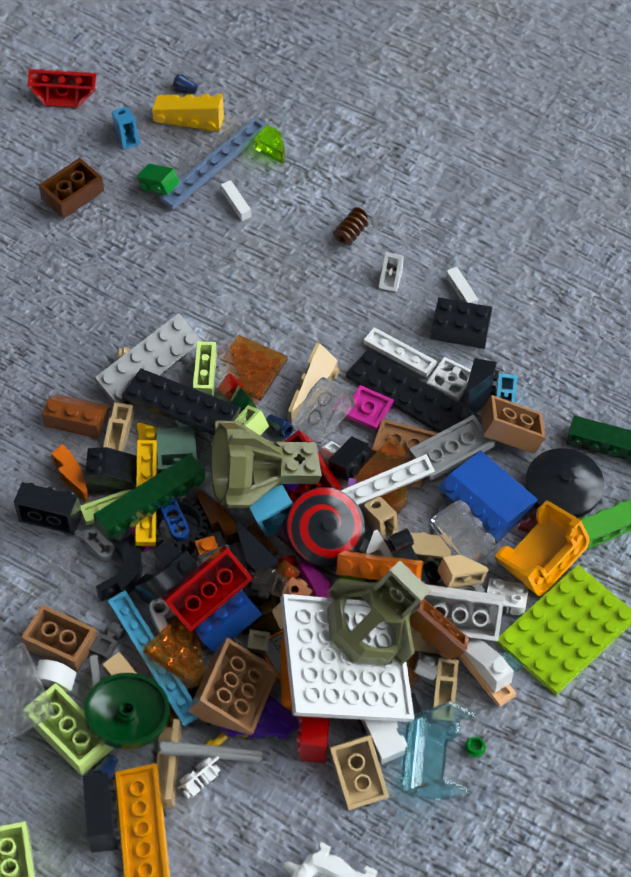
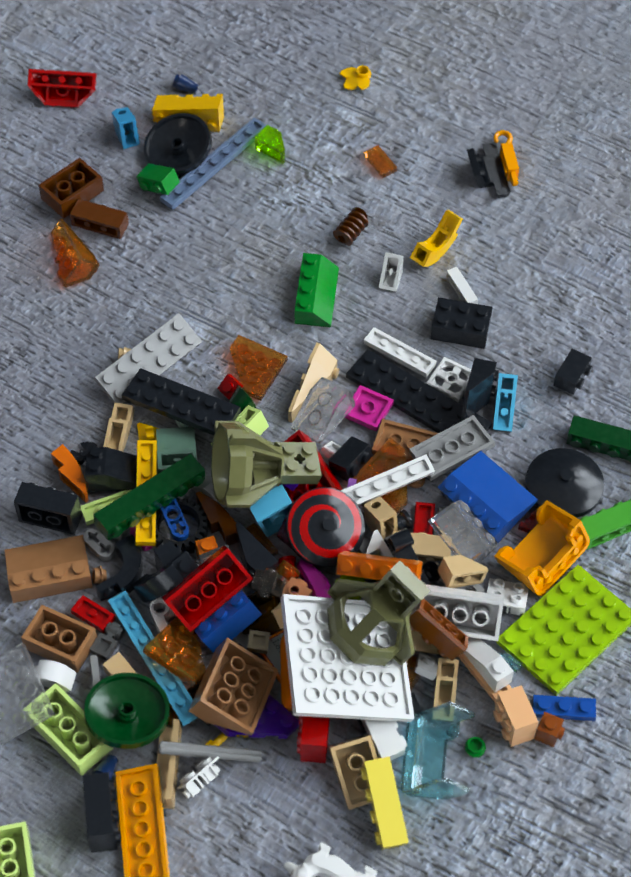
(47, 569): none -> medium nougat slope
(73, 256): none -> clear orange wedge
(75, 415): dark orange slope -> none
(82, 456): none -> black piece
(92, 613): none -> red plate
(99, 218): none -> reddish brown brick
(99, 575): none -> medium nougat plate
(178, 142): none -> black dish
(205, 367): yellowish green brick -> none
(236, 200): white piece -> none
(280, 426): dark blue cone -> none
(316, 291): none -> green slope
(356, 77): none -> yellow plate
(380, 161): none -> clear orange tile
(385, 803): none -> light yellow brick
(404, 520): none -> black wheel
(423, 514): none -> red tile
(432, 249): none -> yellow arch
(489, 169): none -> black plate
(508, 157): none -> light orange piece
(512, 424): medium nougat brick -> none
(515, 716): none -> light nougat brick
(550, 729): none -> dark orange brick
(565, 707): none -> blue plate
(572, 371): none -> black brick

